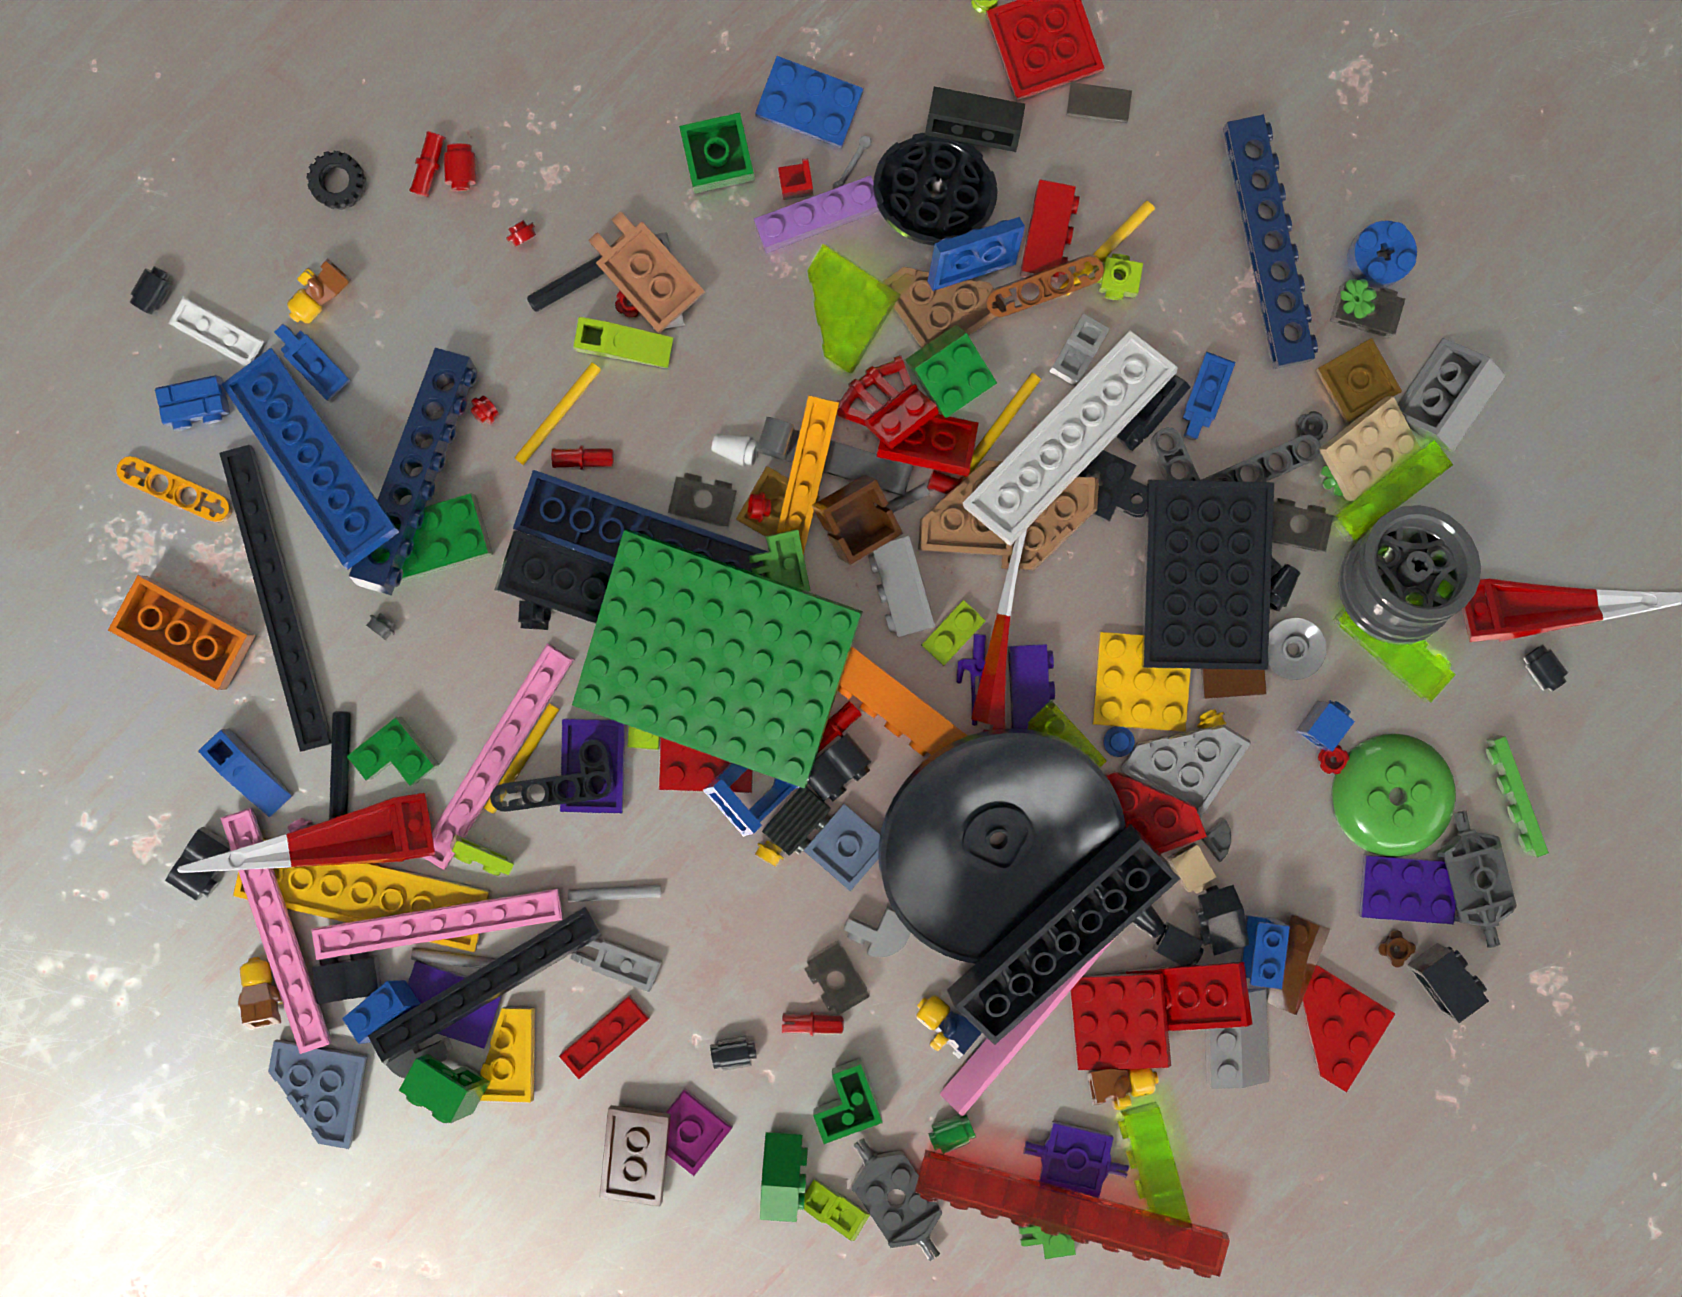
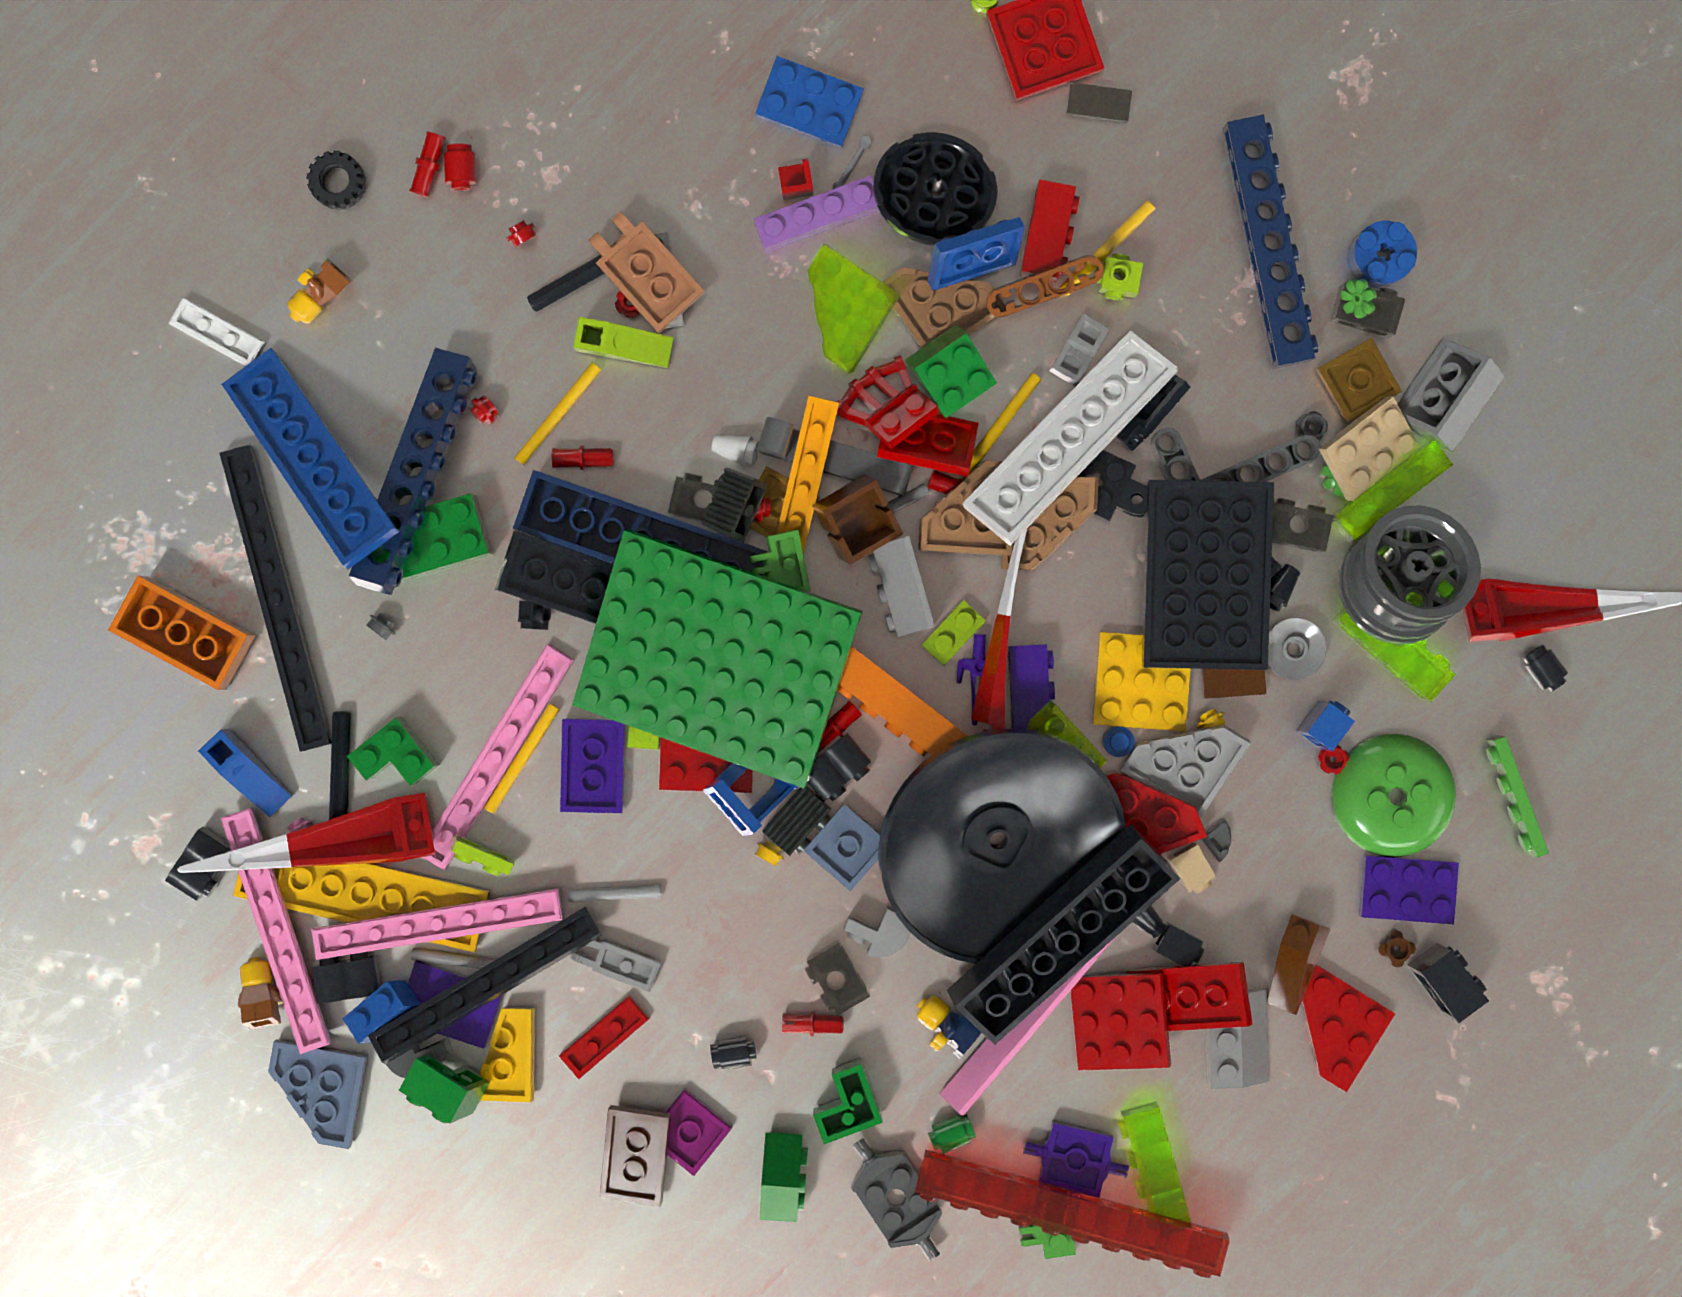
(151, 290): black brick -> none
(175, 487): light orange beam -> none
(192, 401): blue brick -> none
(312, 362): blue hinge -> none
(553, 784): black beam -> none
(717, 153): green brick -> none
(734, 504): none -> pearl dark grey brick
(835, 1210): lime slope -> none
(975, 119): pearl dark grey brick -> none
(1117, 1083): piece -> none
(1206, 393): blue hinge -> none
(1222, 920): black brick -> none
(1266, 951): blue panel -> none
(1464, 859): dark grey plate -> none

